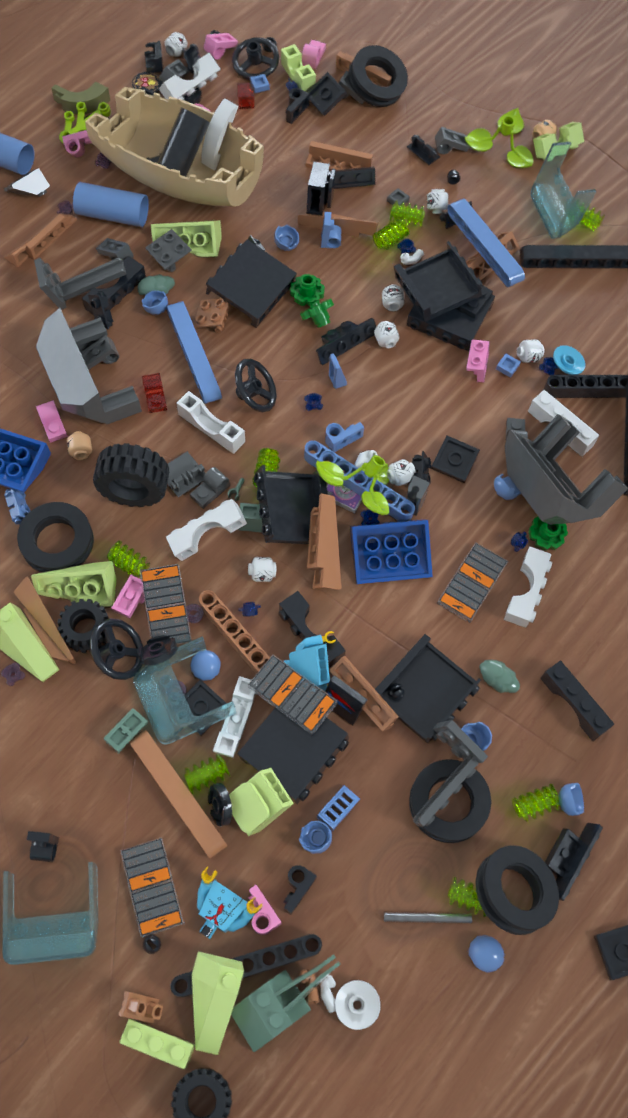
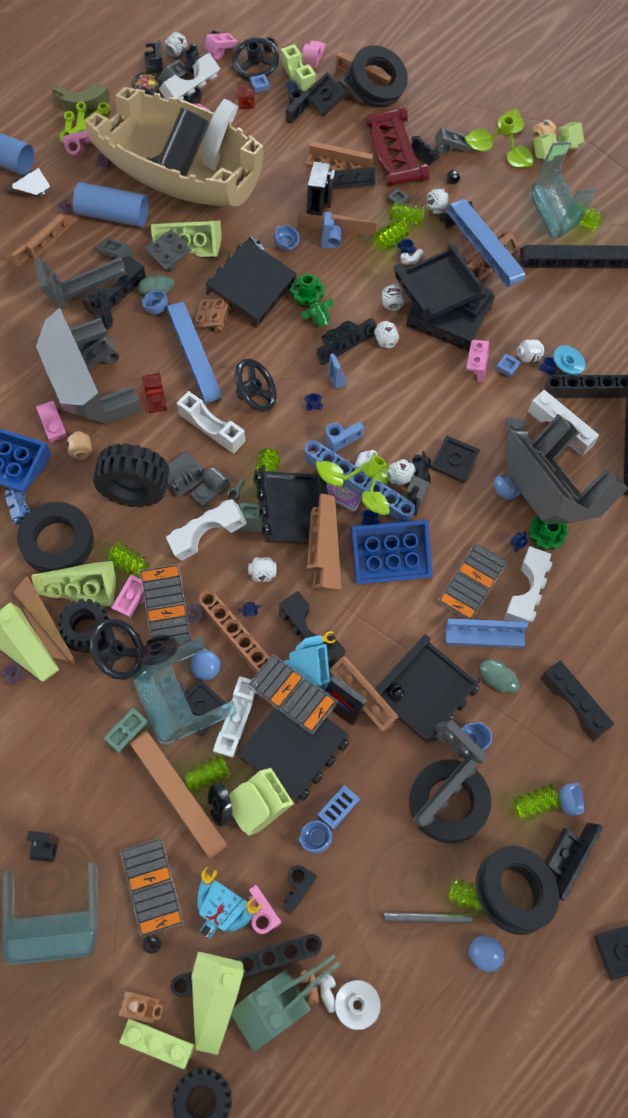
(394, 120): none -> dark red piece
(485, 633): none -> medium blue fence

